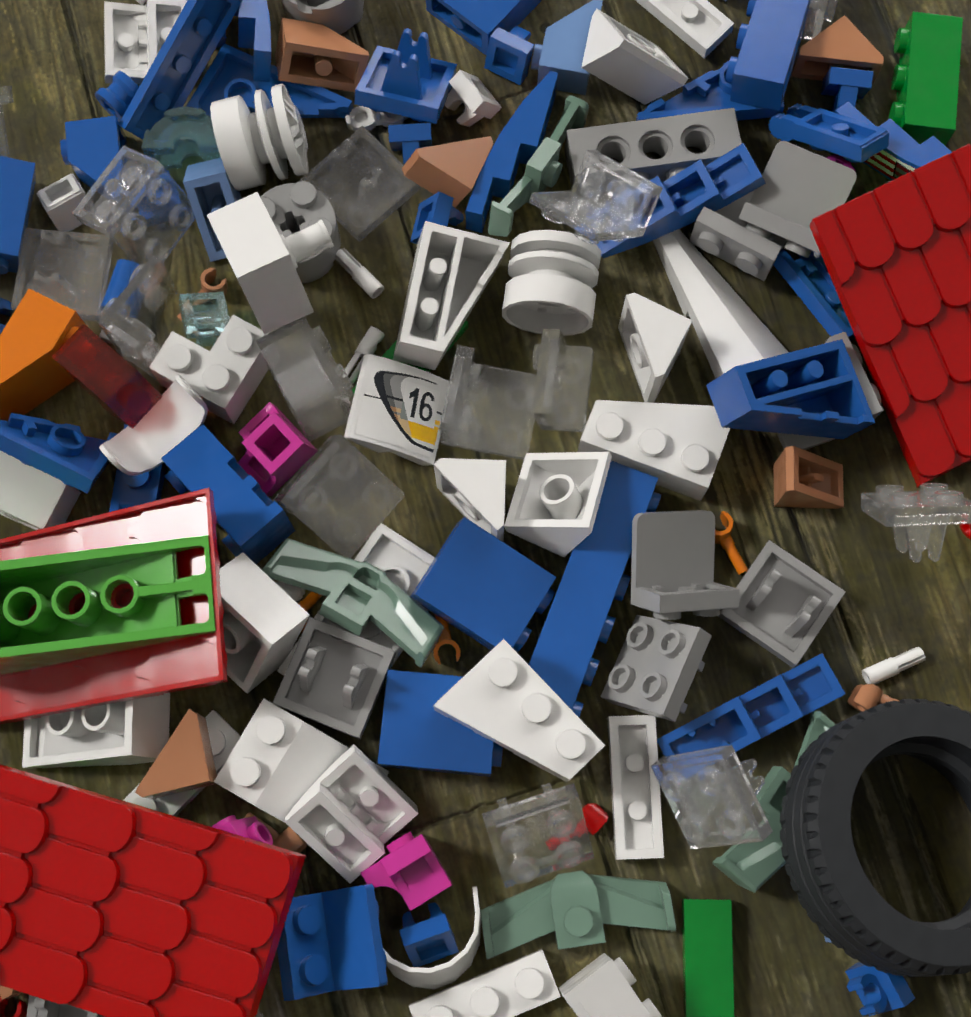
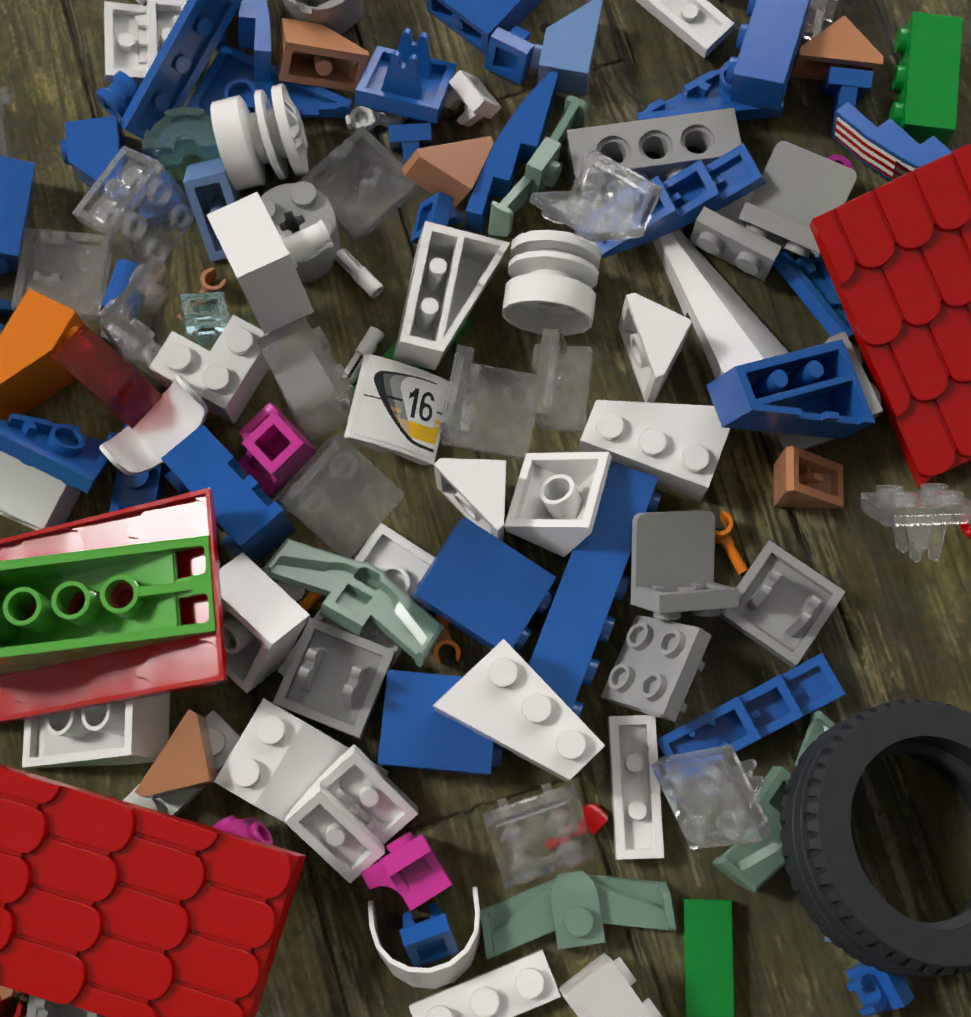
(61, 200): white slope -> none
(287, 839): nougat hand -> none
(332, 943): blue bracket -> none
(629, 60): white slope -> none
(829, 132): blue hinge -> none
(867, 696): nougat hand -> none
(892, 666): white pin -> none

